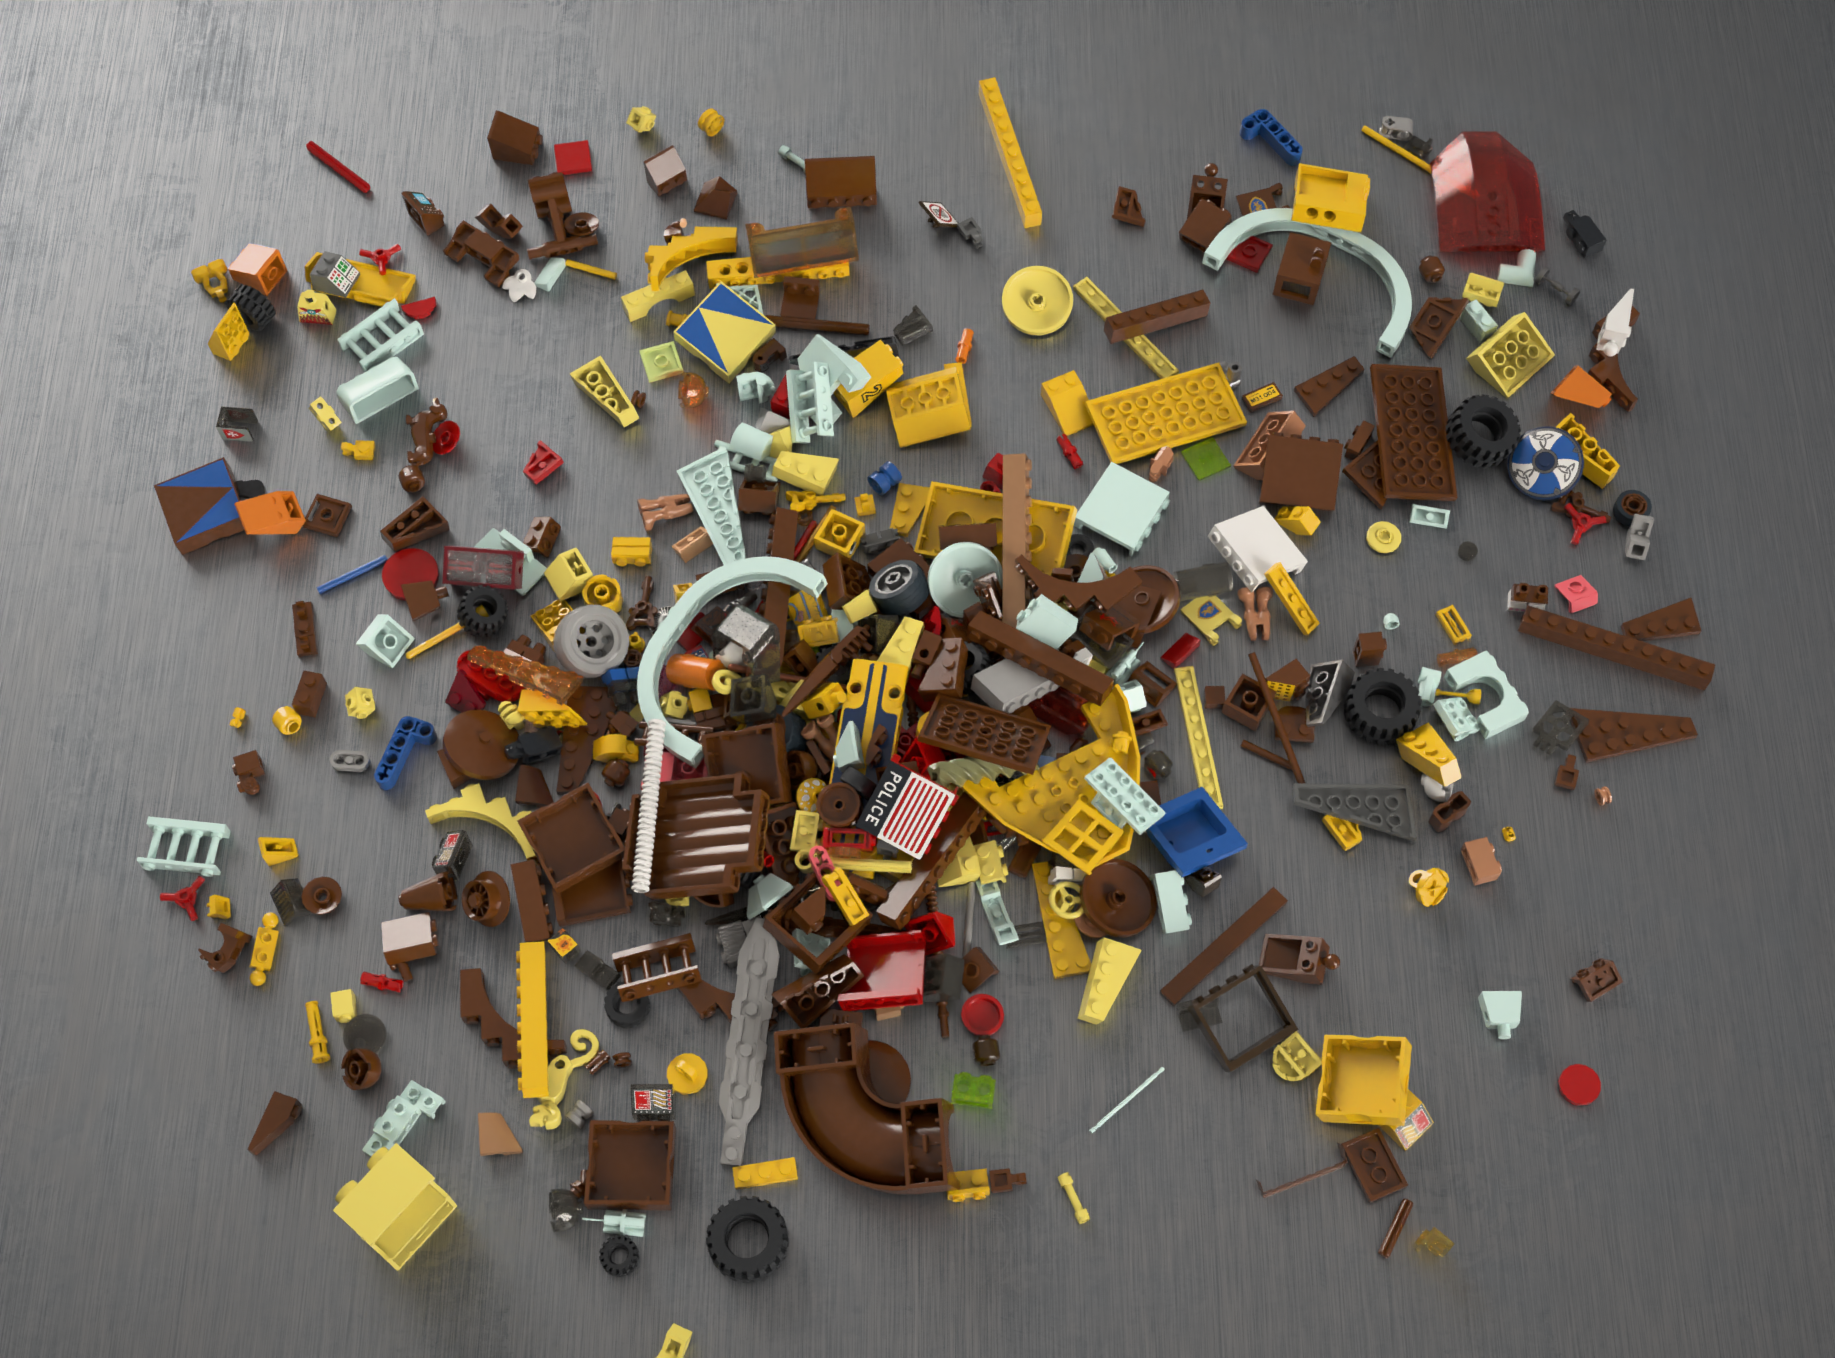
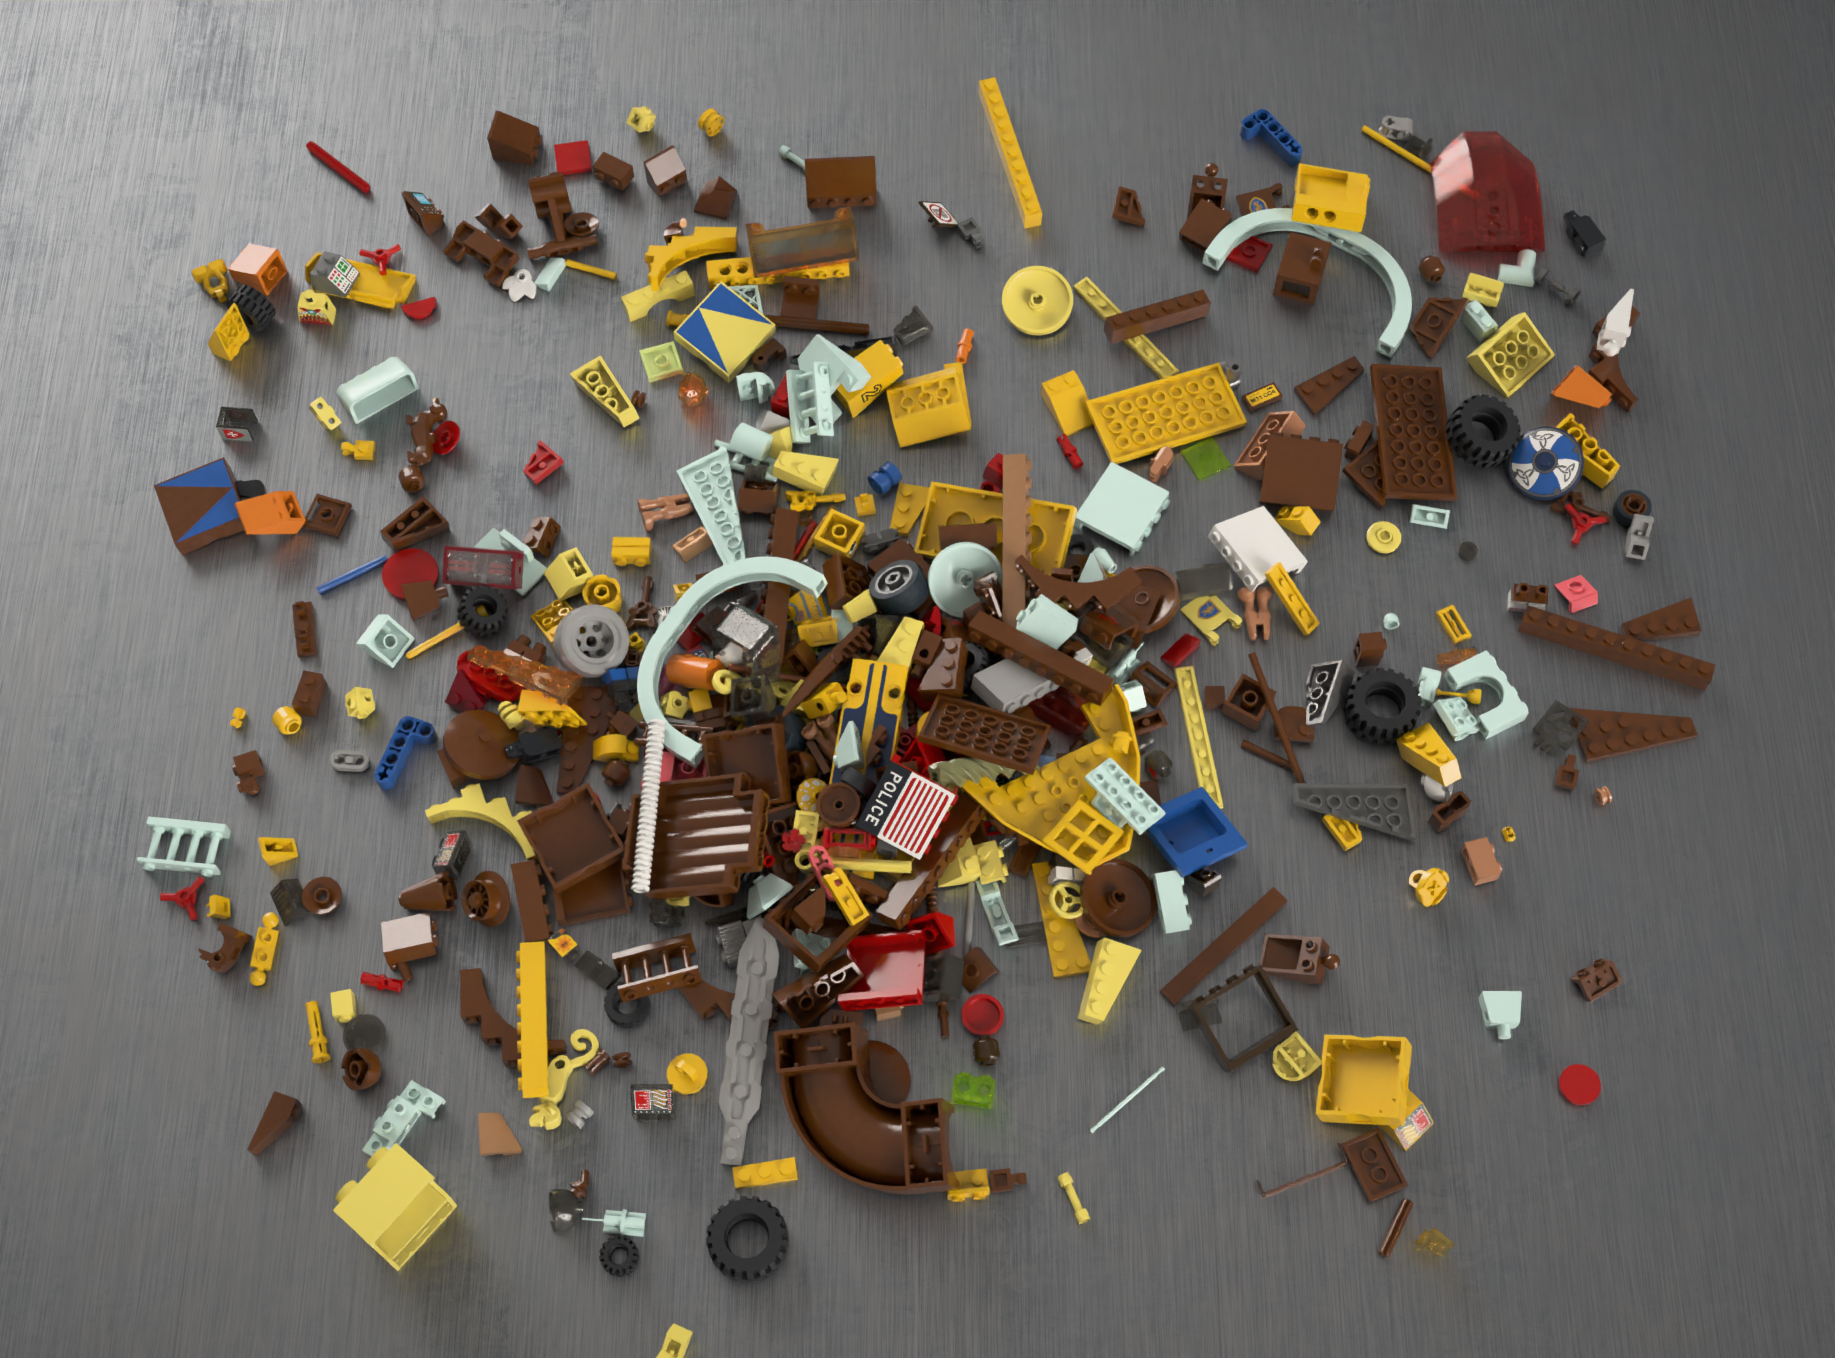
(390, 348): light aqua fence -> none
(613, 171): none -> reddish brown brick
(630, 1165): reddish brown tile -> none
(793, 840): none -> red plant
(1289, 681): reddish brown slope -> none

